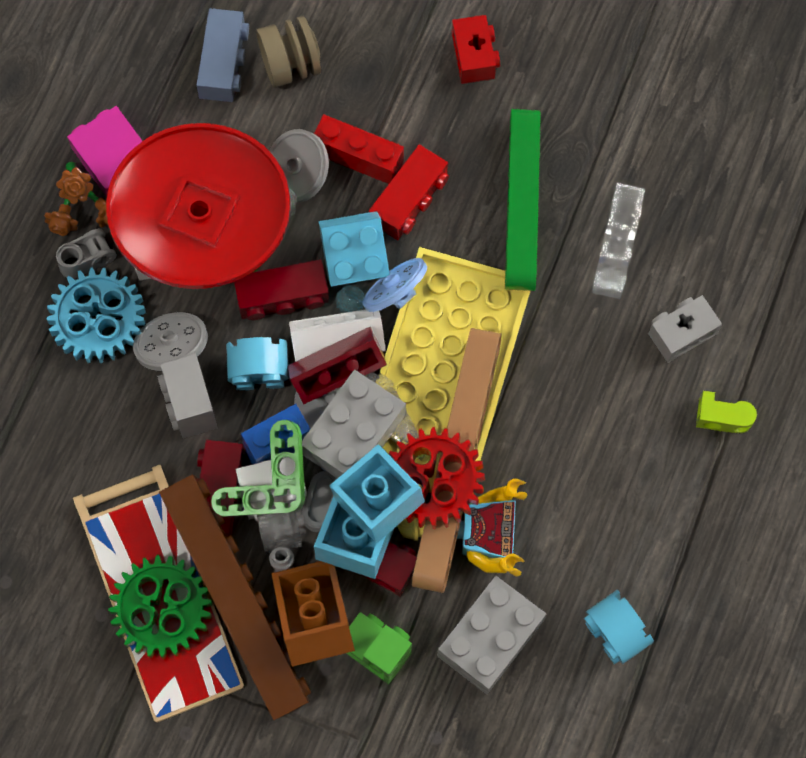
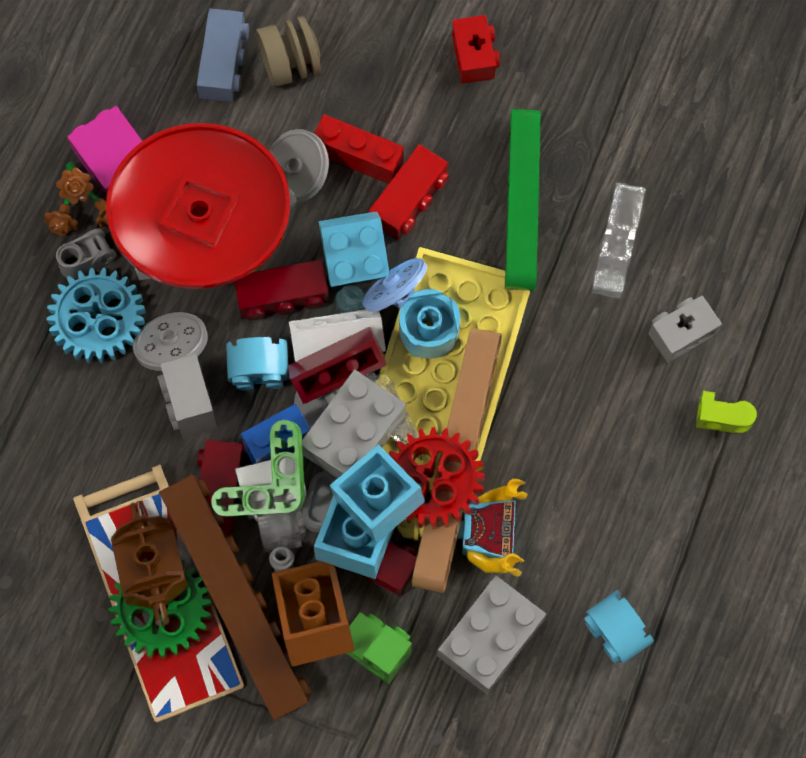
(151, 582): none -> reddish brown plate
(433, 340): none -> medium azure brick

